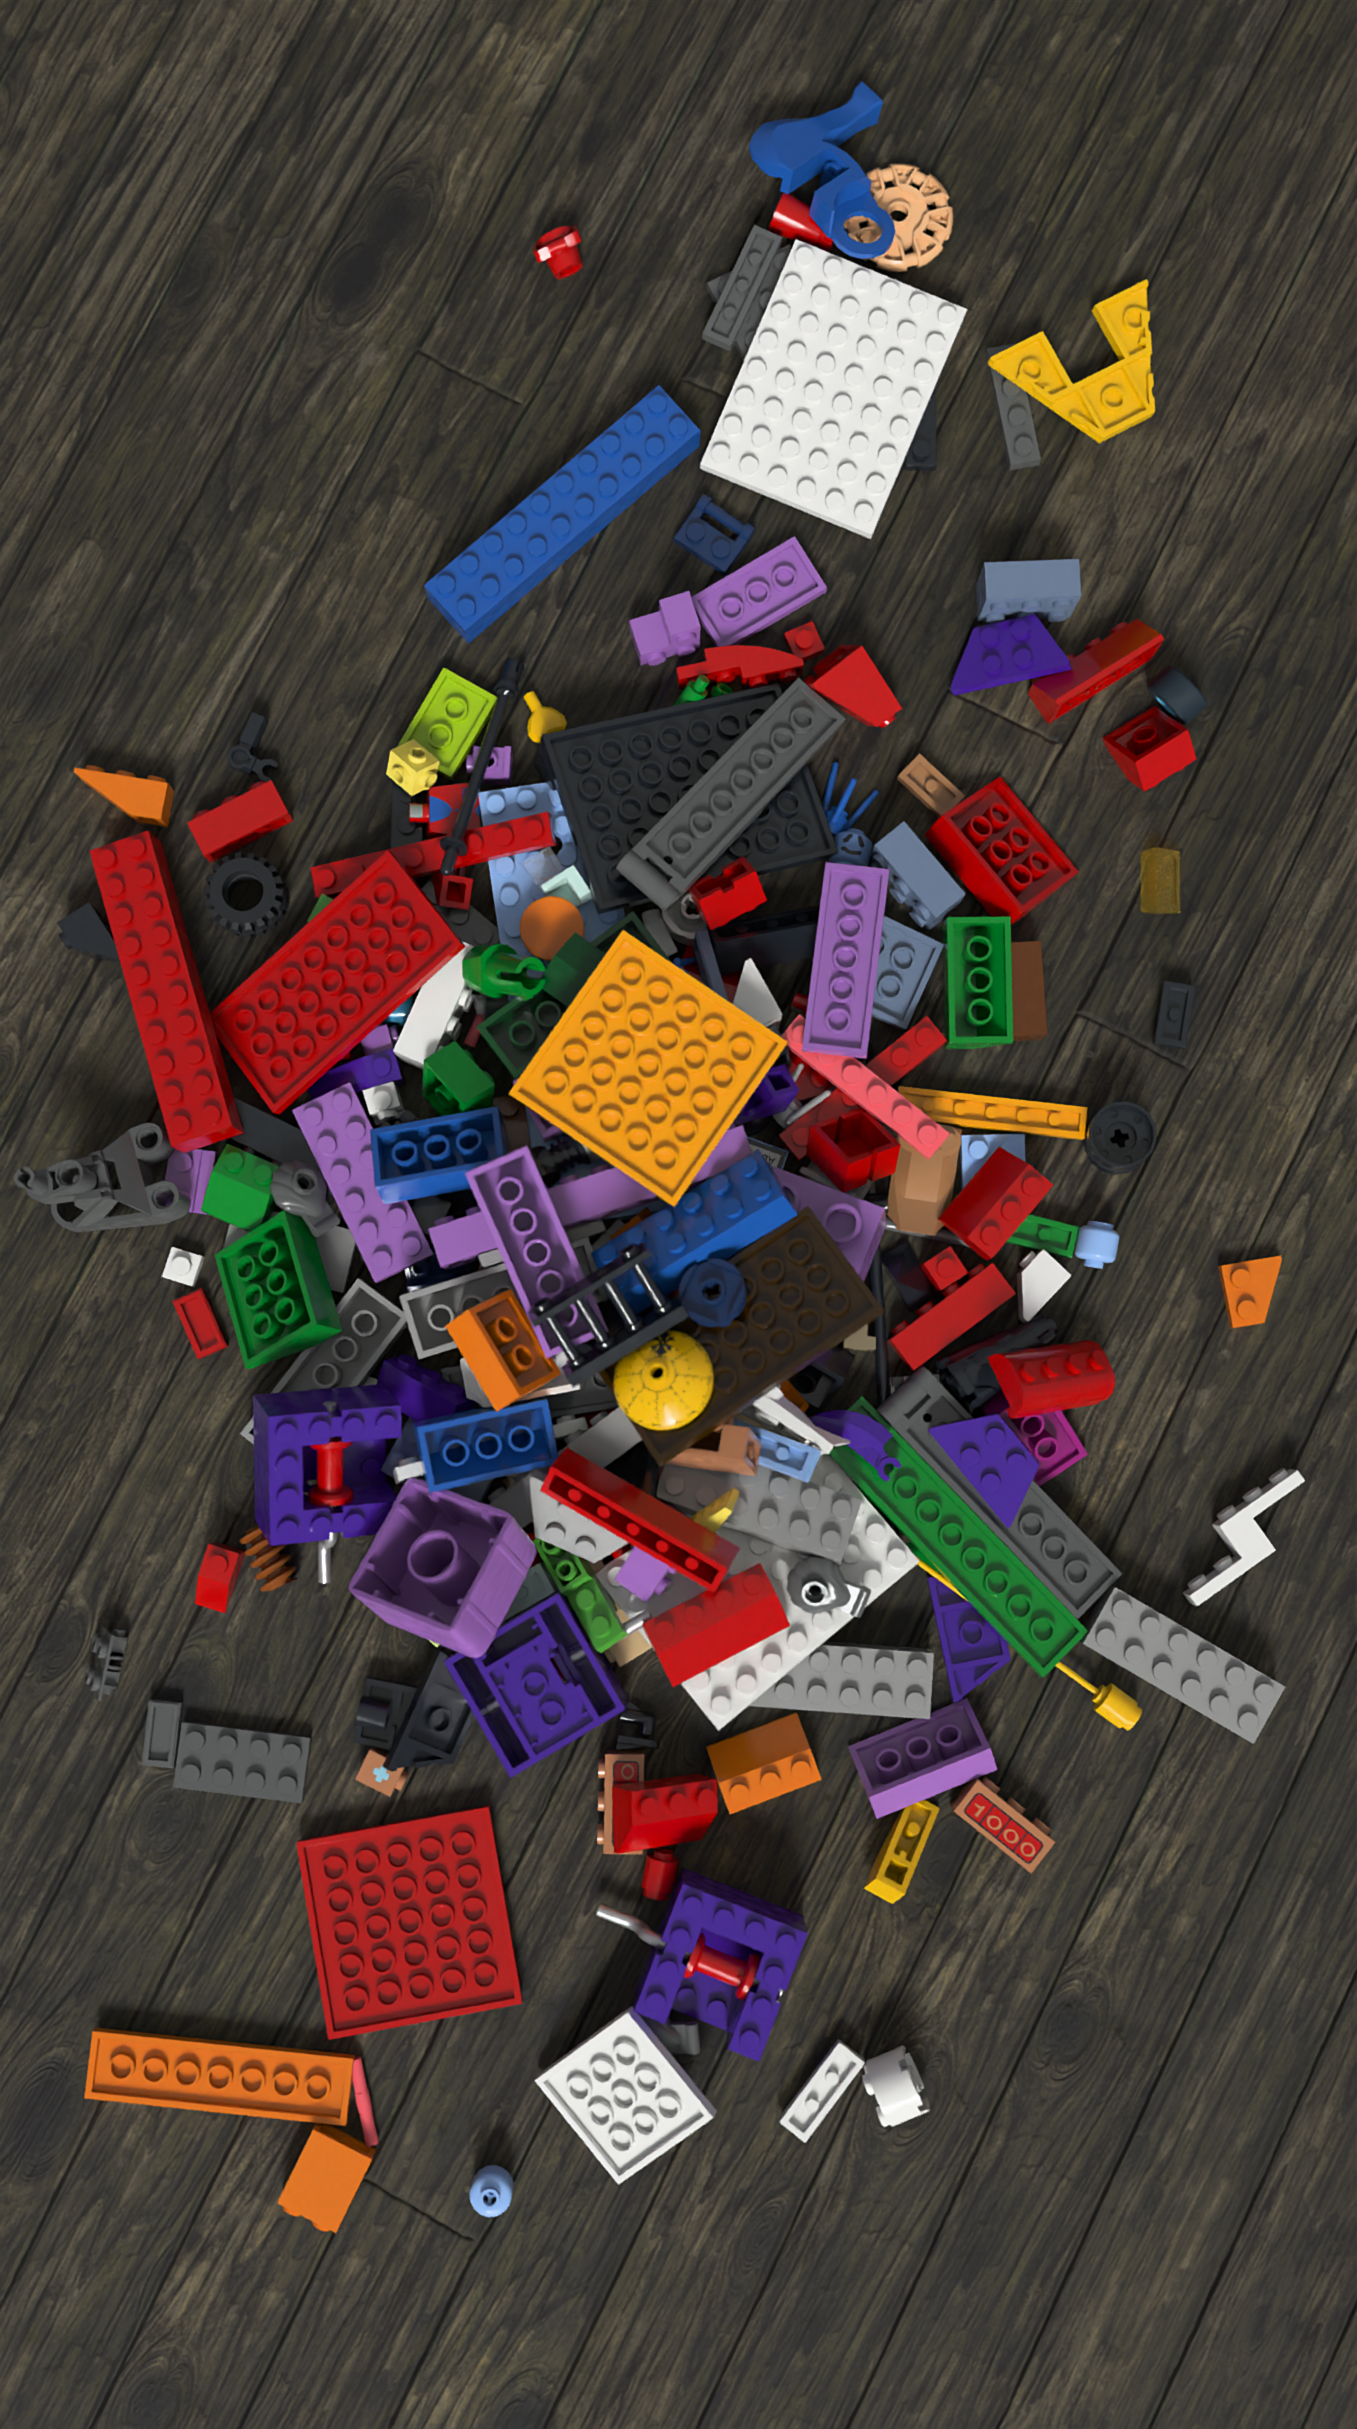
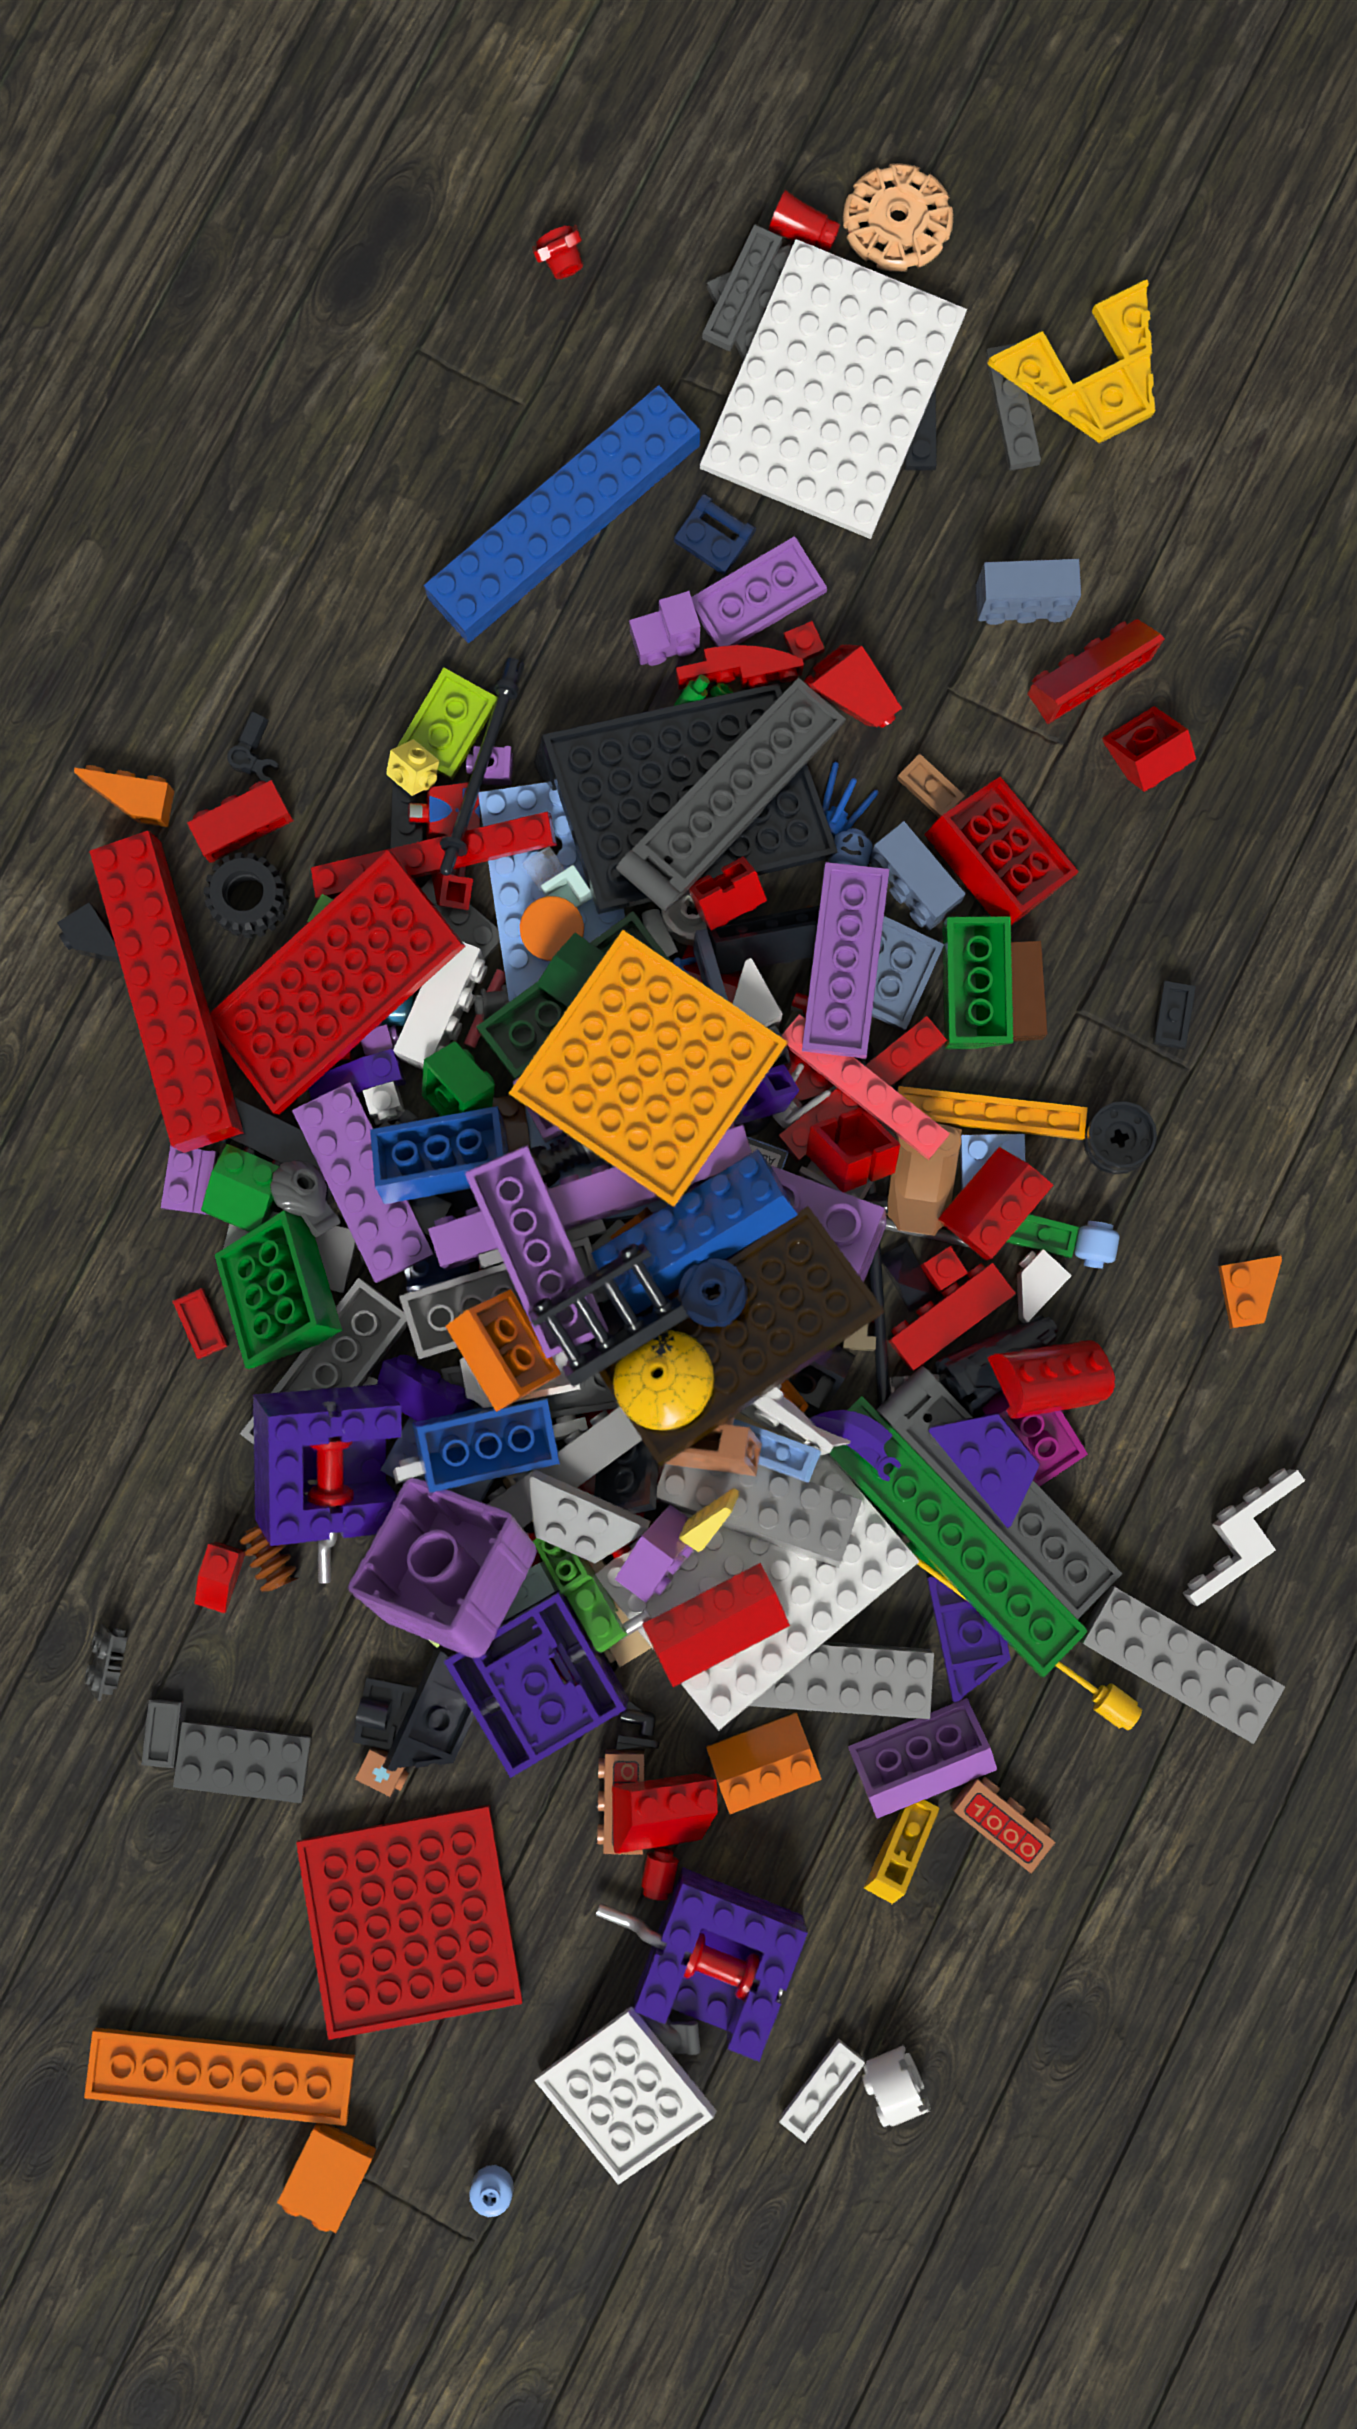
(77, 1178): dark grey connector -> none
(183, 1266): white plate -> none
(364, 2103): coral piece -> none
(501, 972): green piece -> none
(542, 719): yellow rock -> none
(640, 1519): red brick -> none
(807, 146): blue animal -> none
(820, 1586): dark grey animal -> none
(1008, 654): dark purple wing -> none
(1160, 881): clear yellow slope -> none
(1177, 695): black wheel -> none

